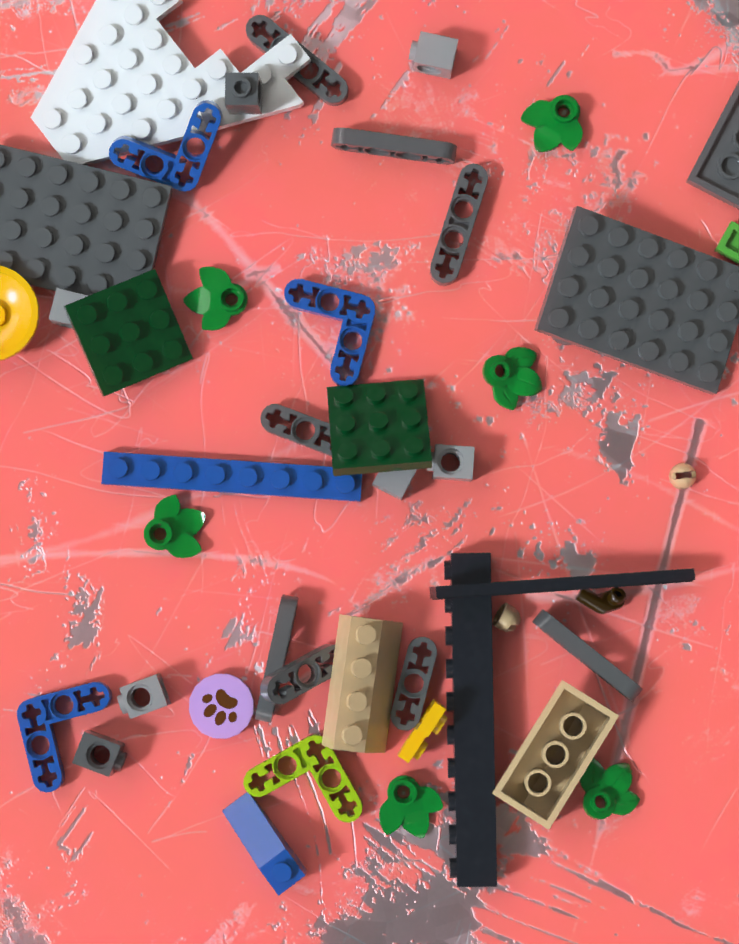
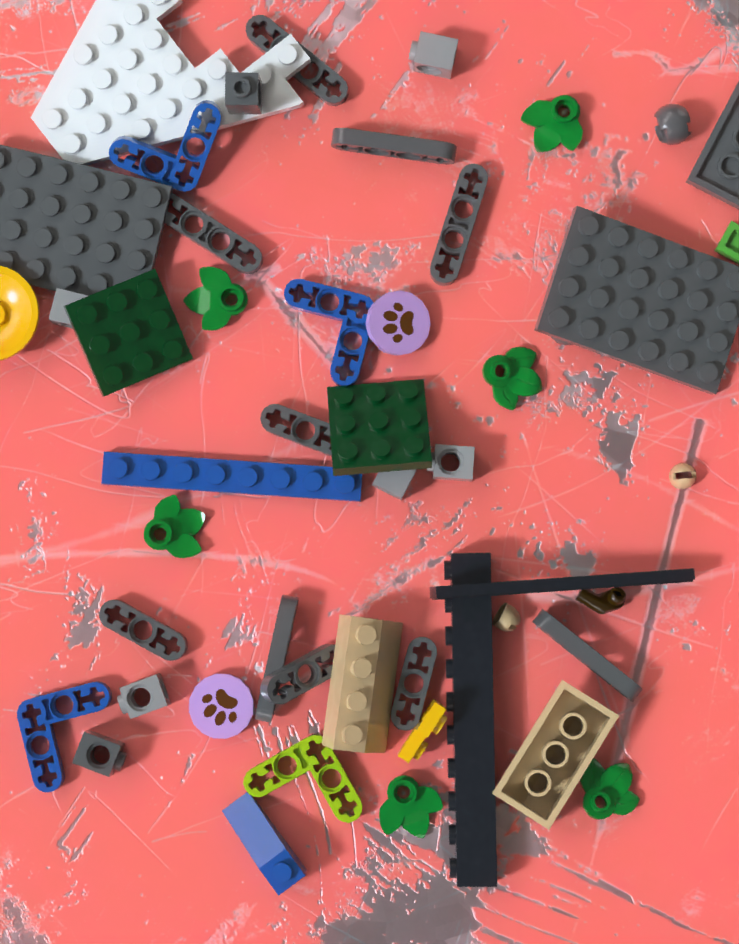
(125, 611): none -> dark grey beam
(208, 232): none -> dark grey beam
(398, 323): none -> lavender tile
(672, 124): none -> dark grey piece

